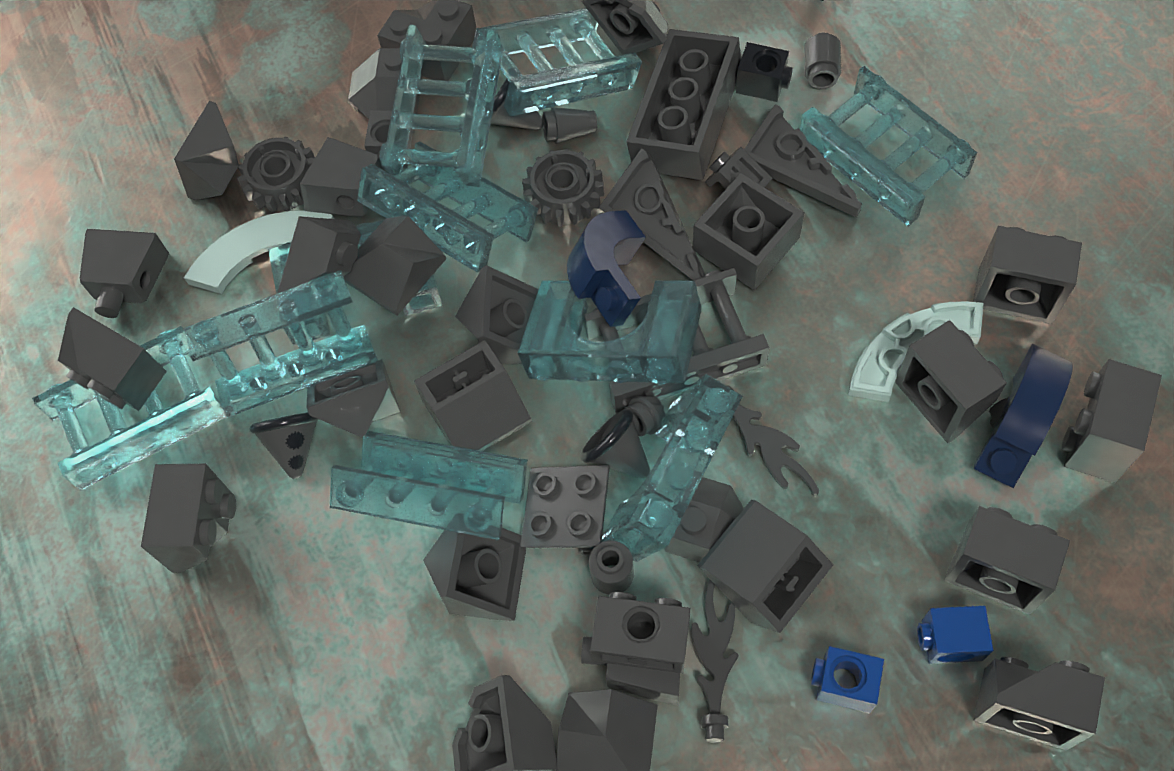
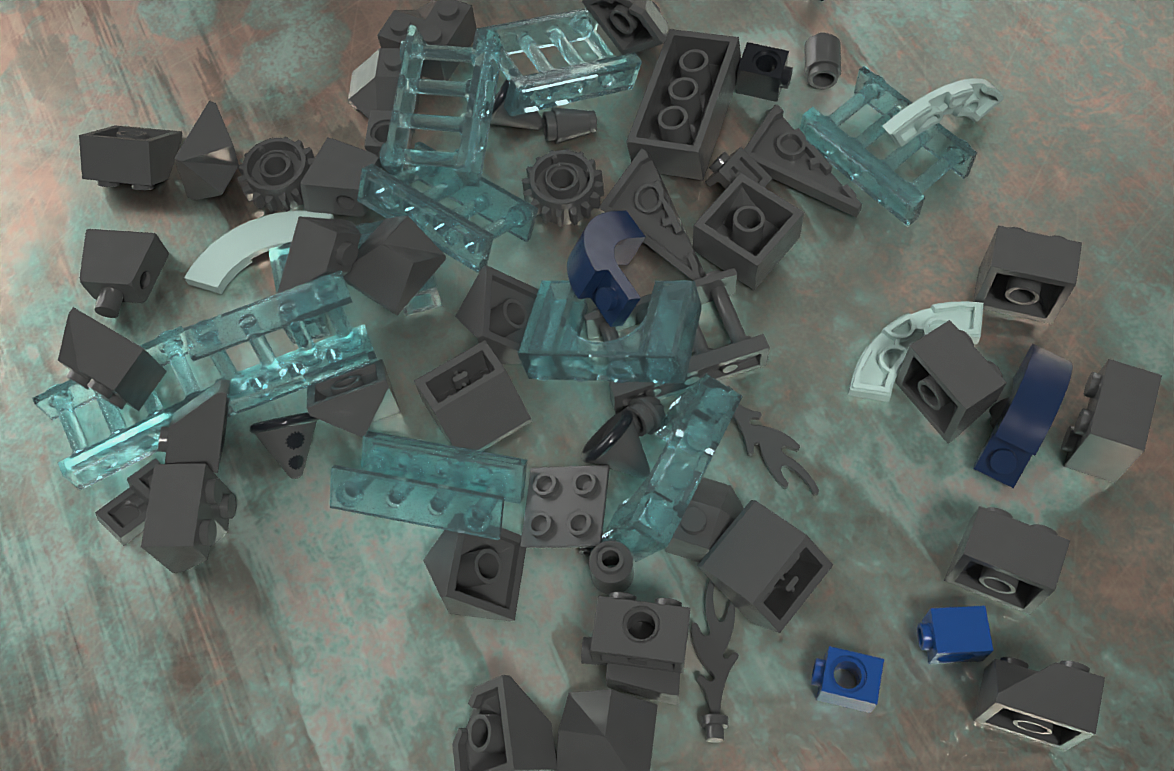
(127, 512): none -> dark grey slope
(128, 156): none -> dark grey slope
(198, 429): none -> dark grey slope
(962, 98): none -> light aqua tile

